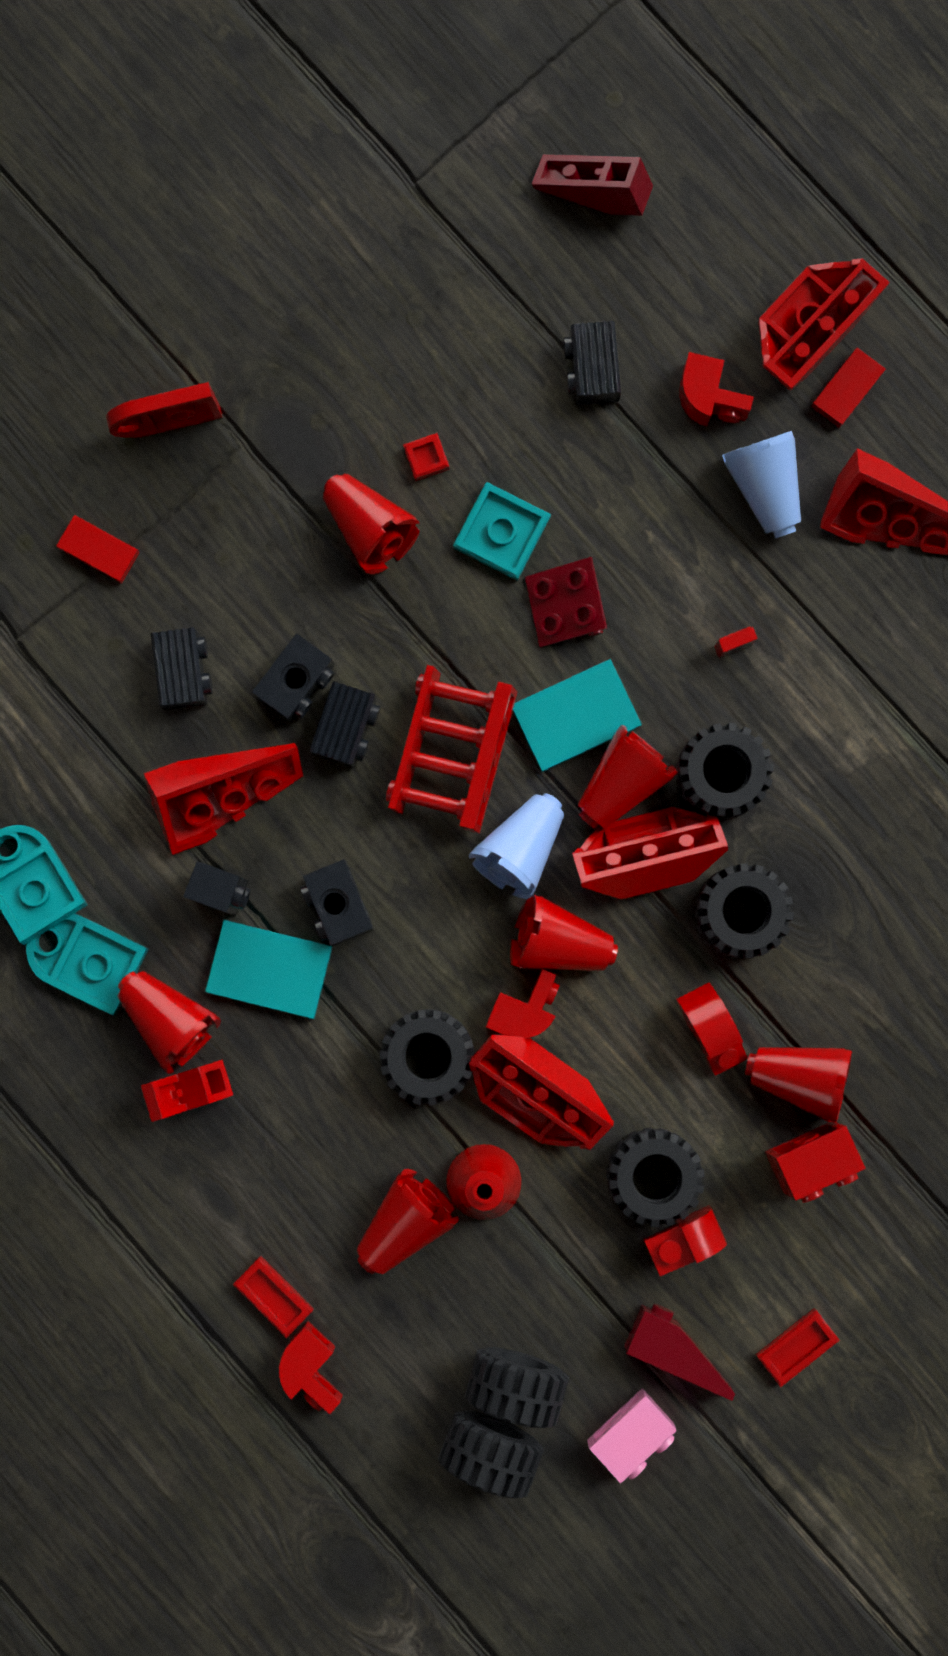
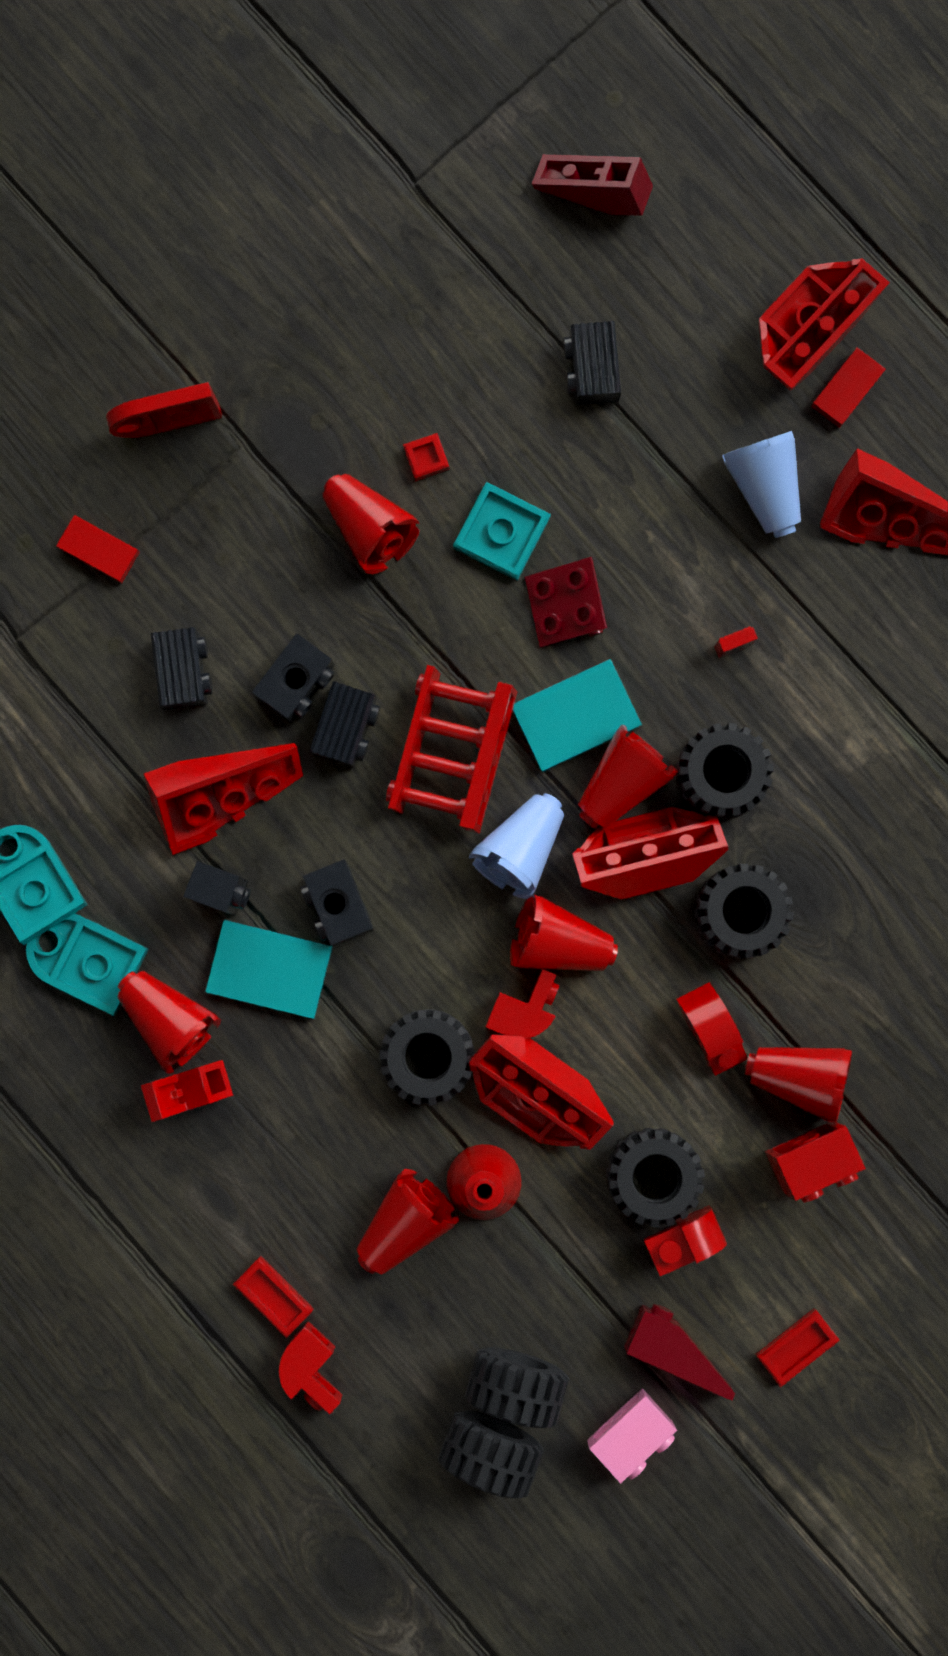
(701, 394): red brick -> none

